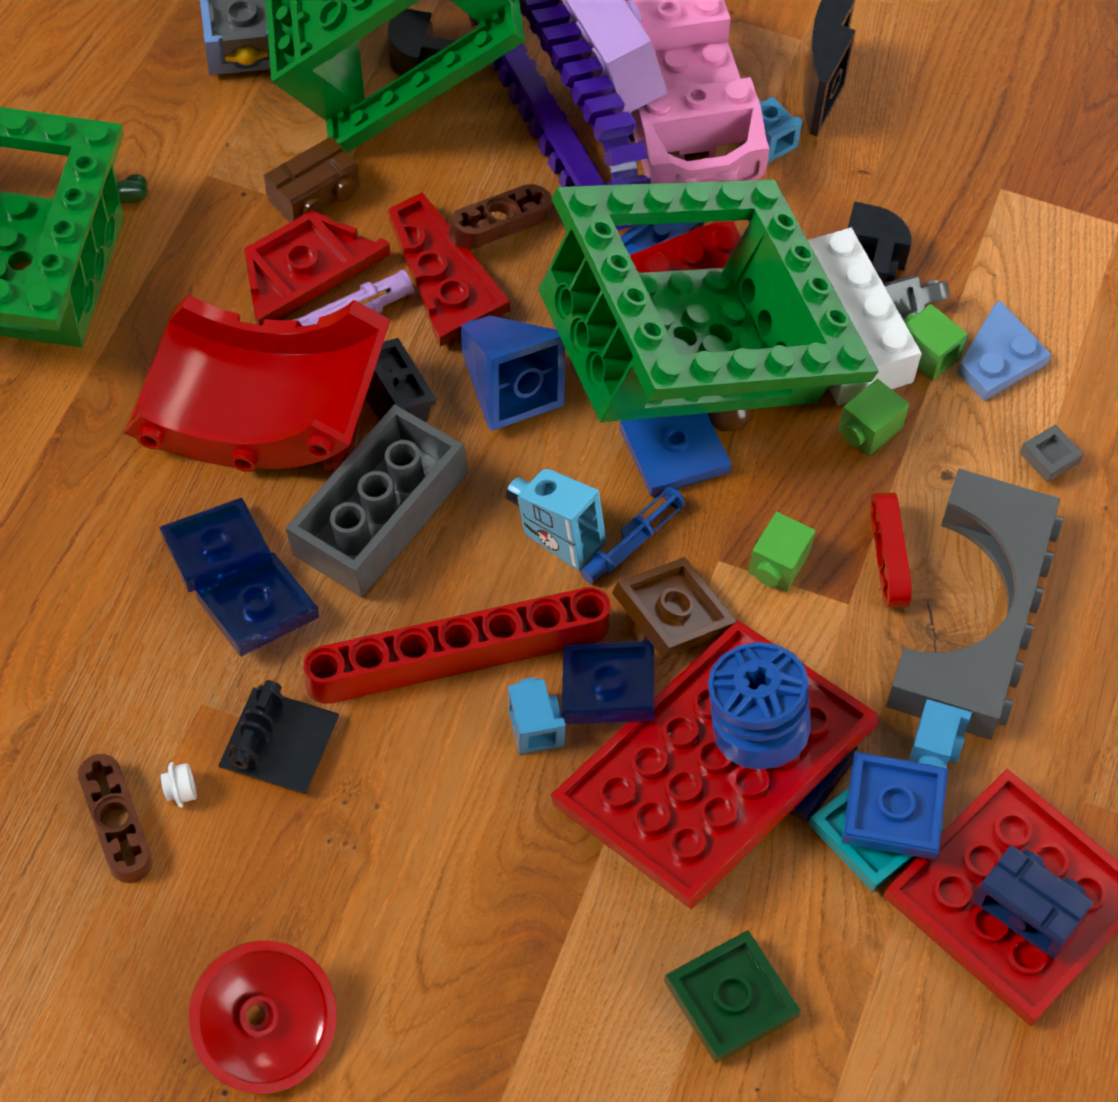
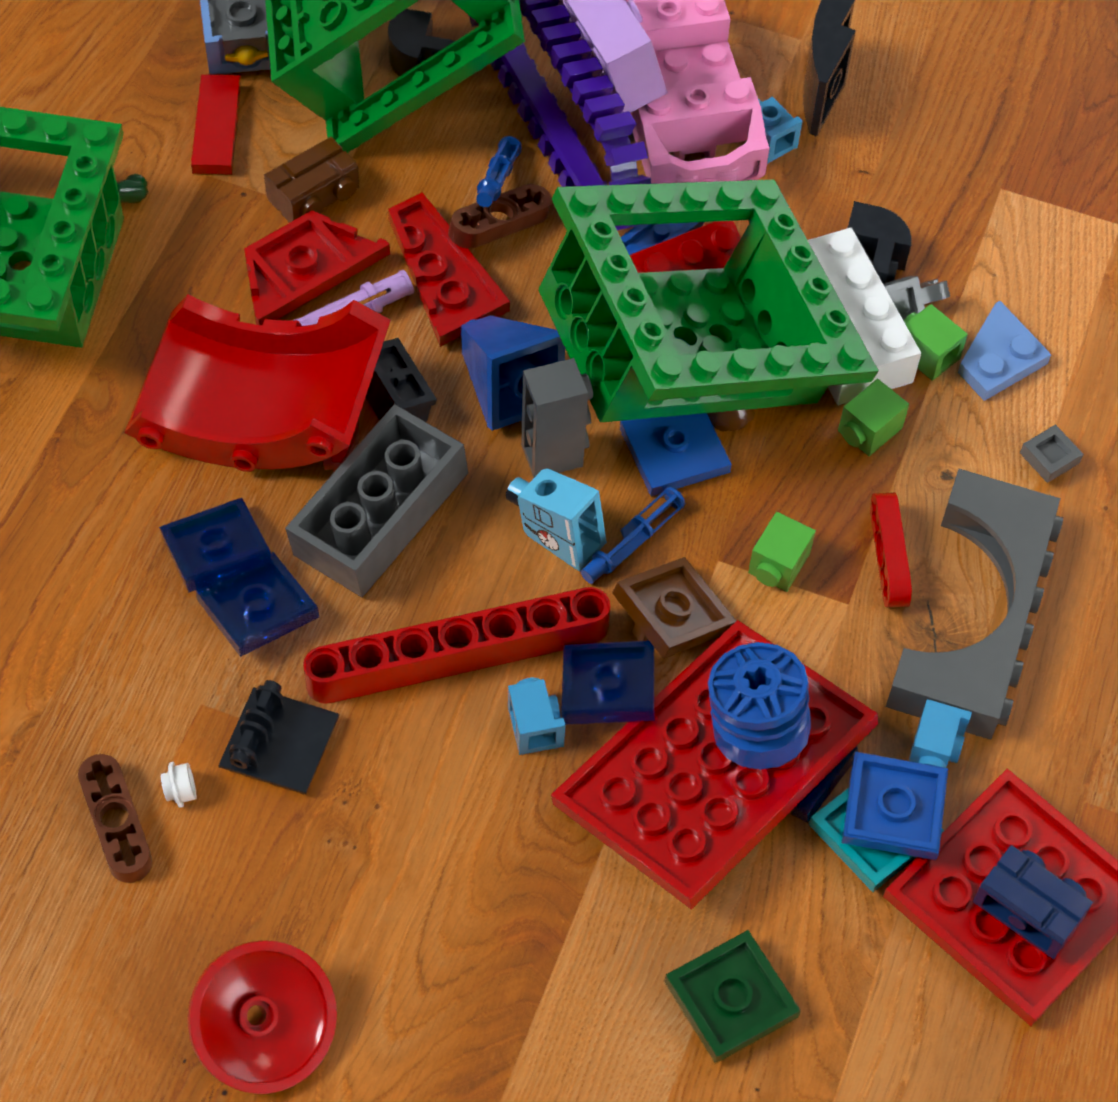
(216, 124): none -> red tile
(499, 168): none -> blue piece
(555, 416): none -> dark grey brick

